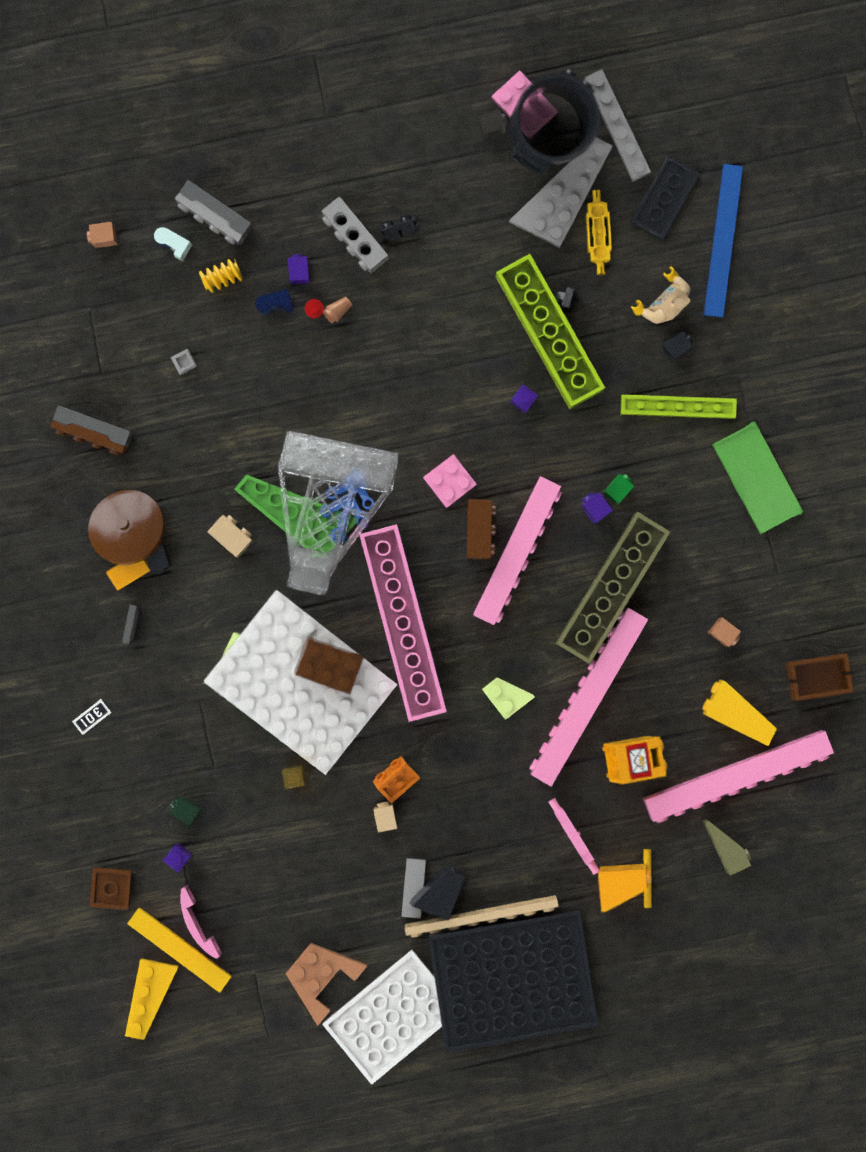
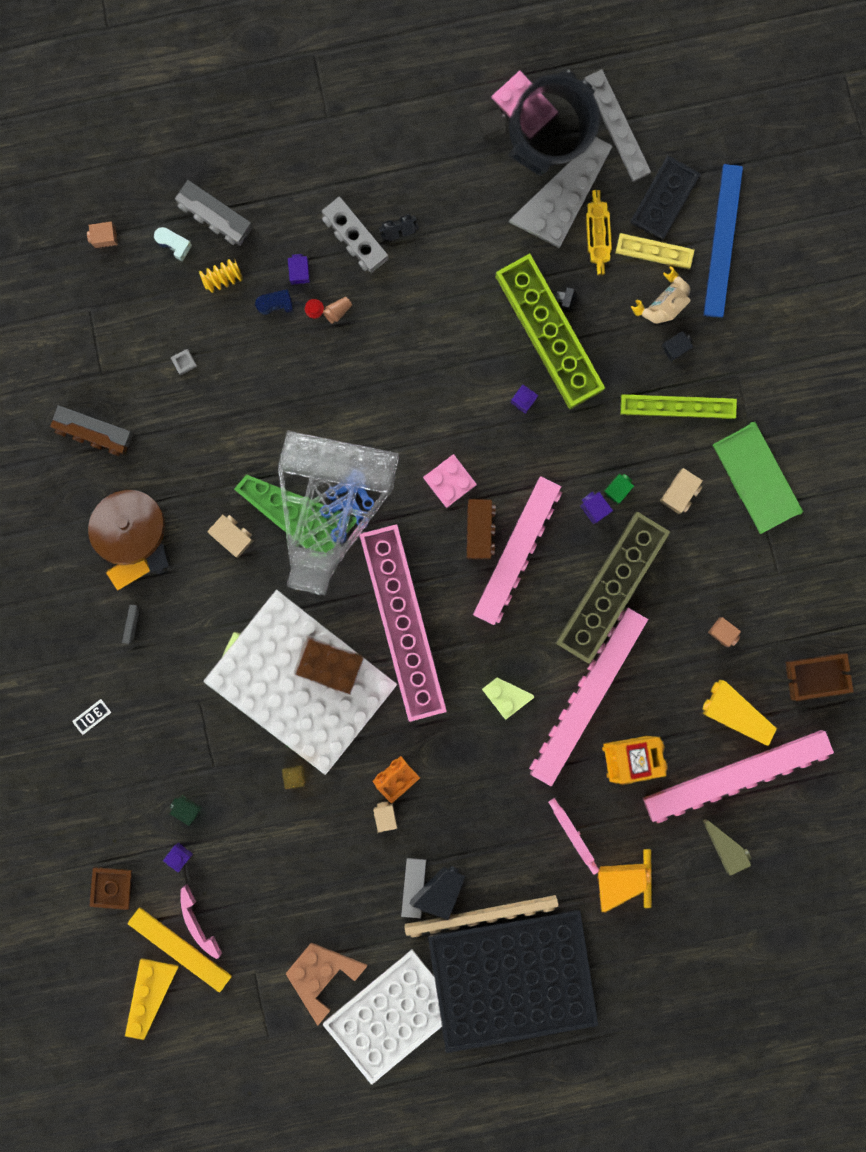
(655, 251): none -> light yellow tile
(681, 491): none -> tan brick

